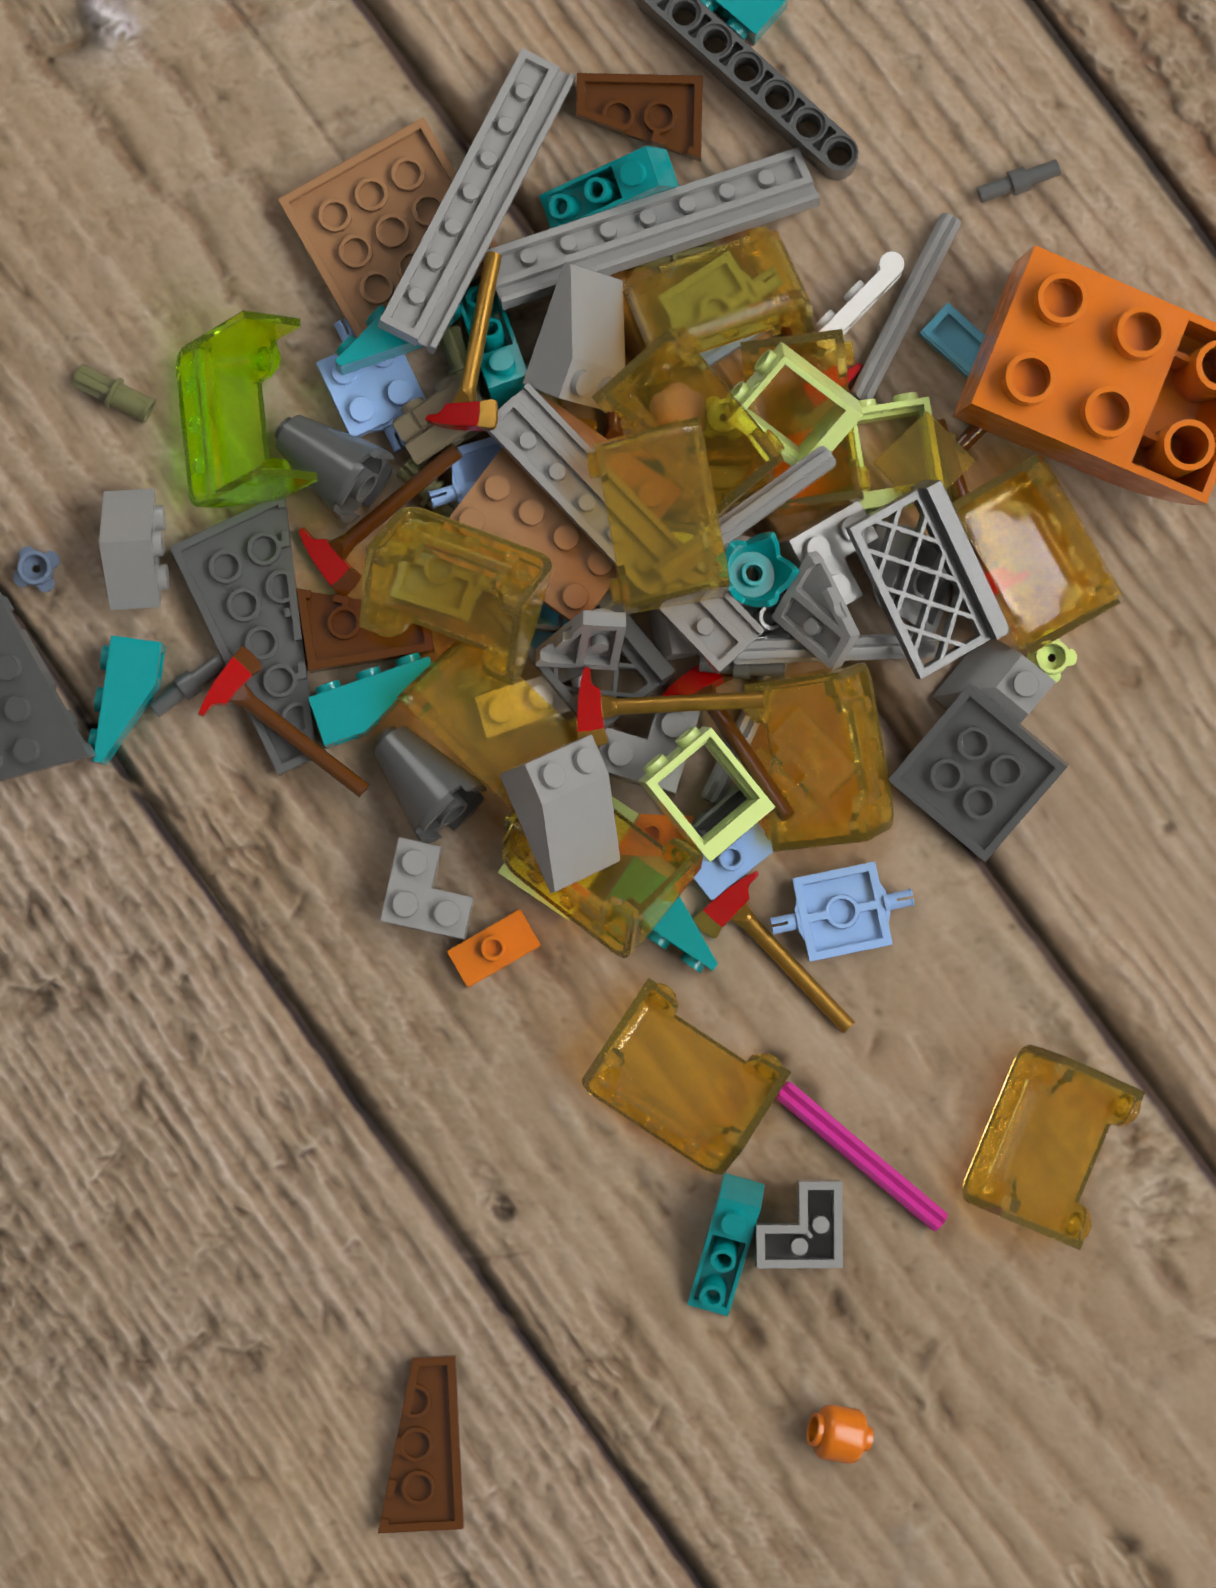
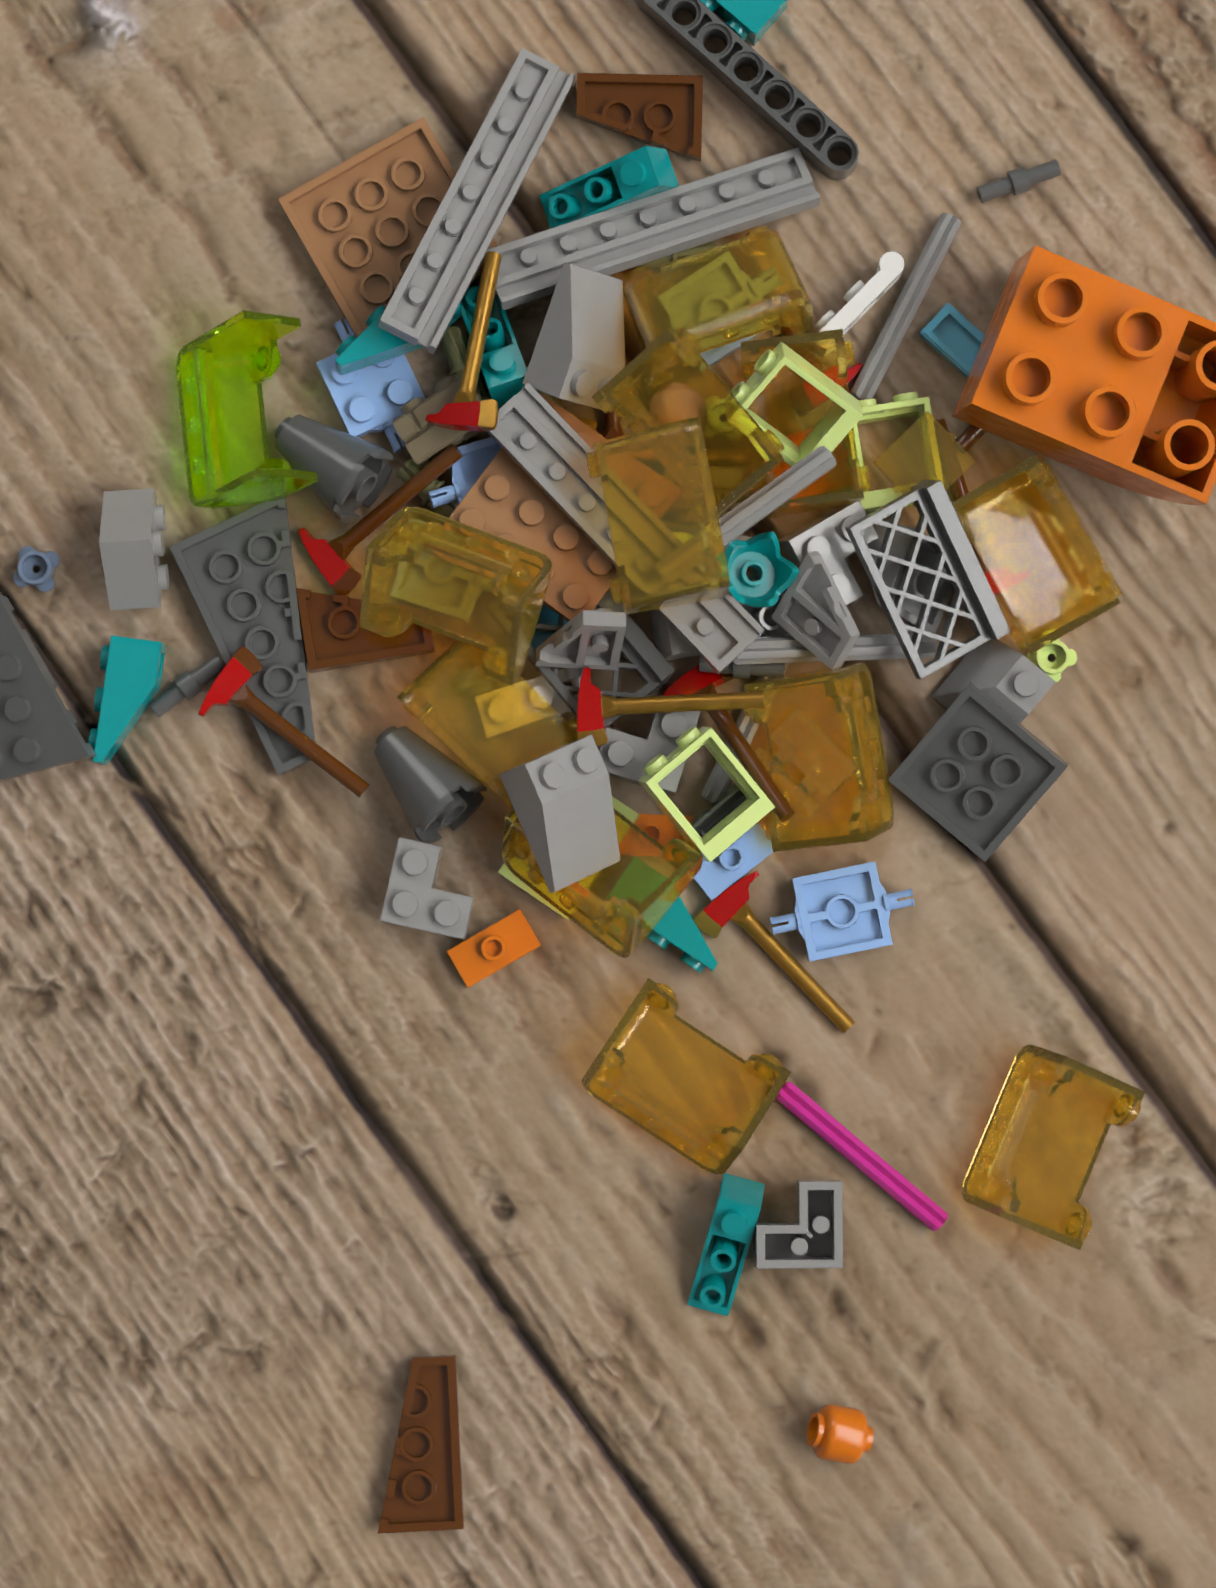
(113, 392): olive axle -> none
(359, 706): teal slope -> none

